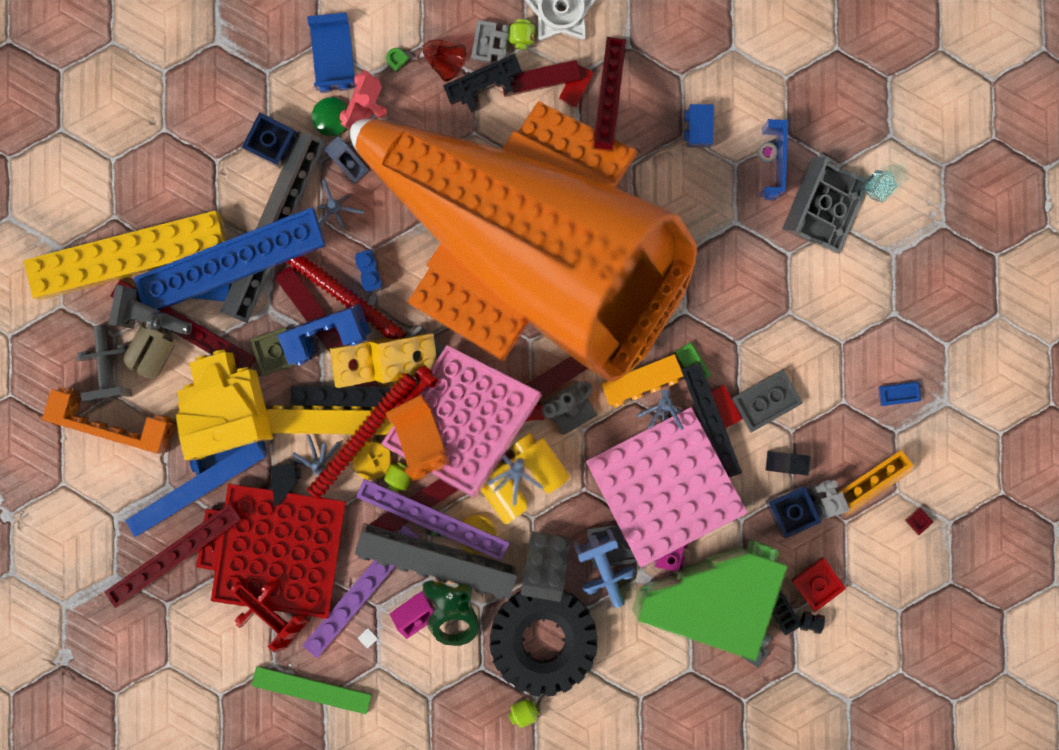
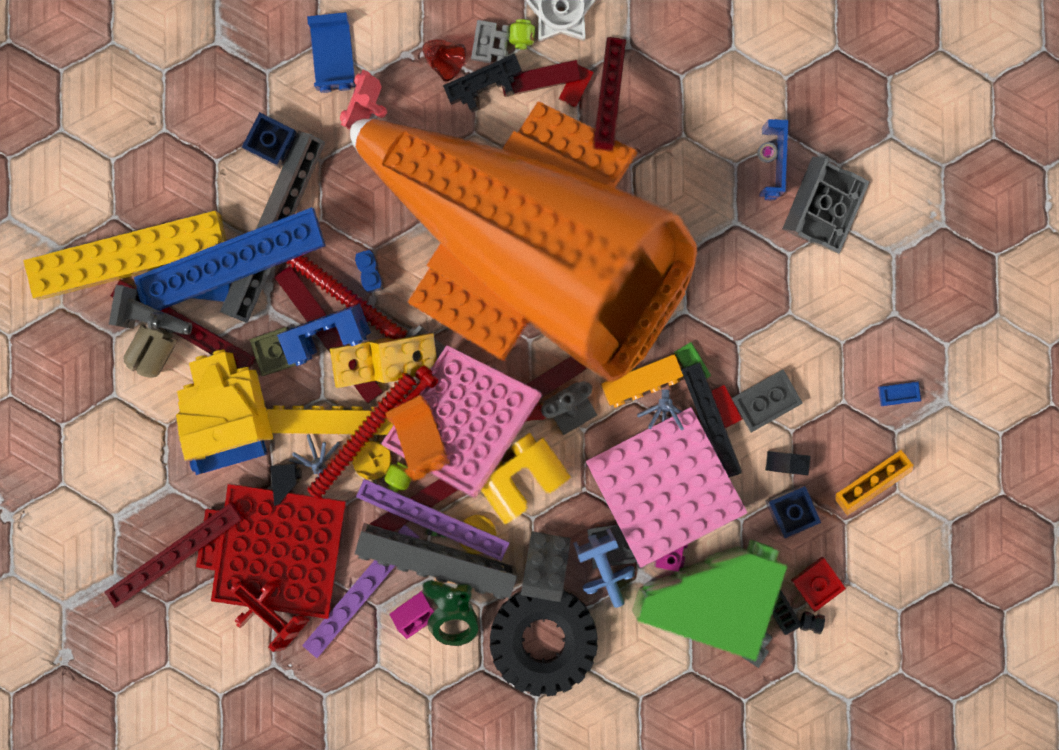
(63, 407): orange plate -> none
(104, 368): dark grey piece -> none
(195, 488): blue tile -> none
(311, 690): bright green tile -> none
(327, 116): green dish -> none
(333, 206): sand blue plant -> none
(337, 396): black plate -> none
(346, 159): sand blue slope -> none
(367, 638): white sticker -> none
(396, 58): bright green tile -> none
(515, 472): sand blue plant -> none
(523, 713): lime head -> none
(700, 125): blue brick -> none
(832, 504): light grey plate -> none
(880, 185): clear light blue brick -> none
(918, 521): dark red tile -> none

